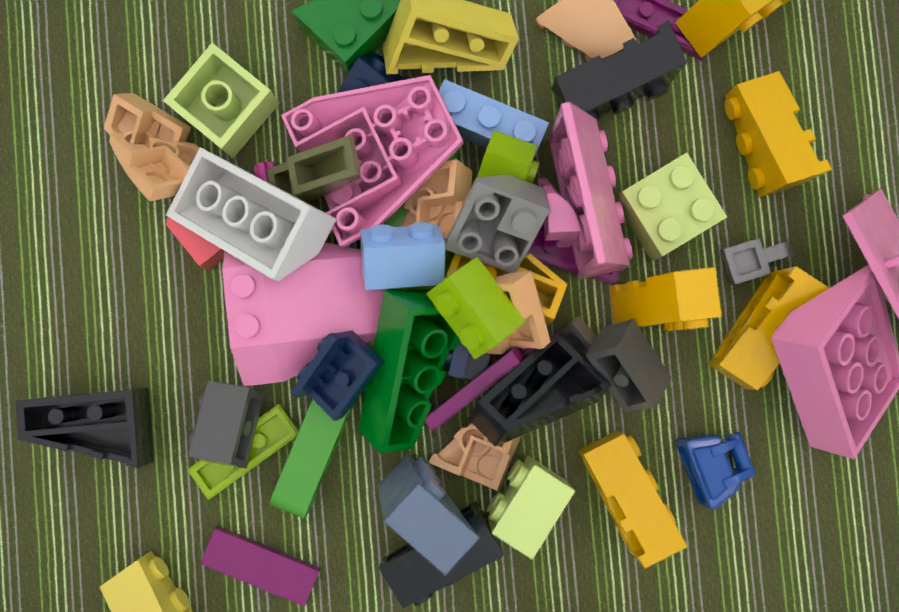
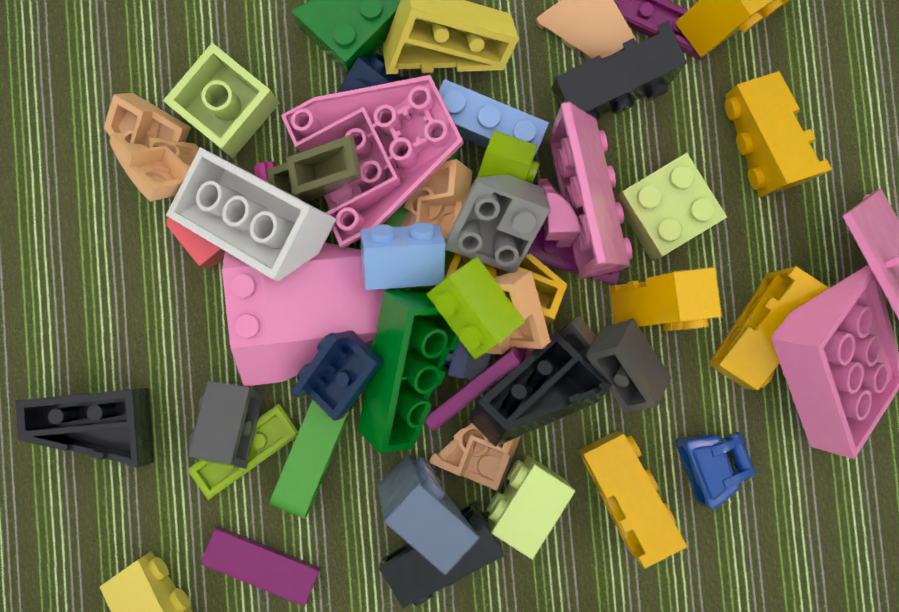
(750, 260): flat silver plate -> none

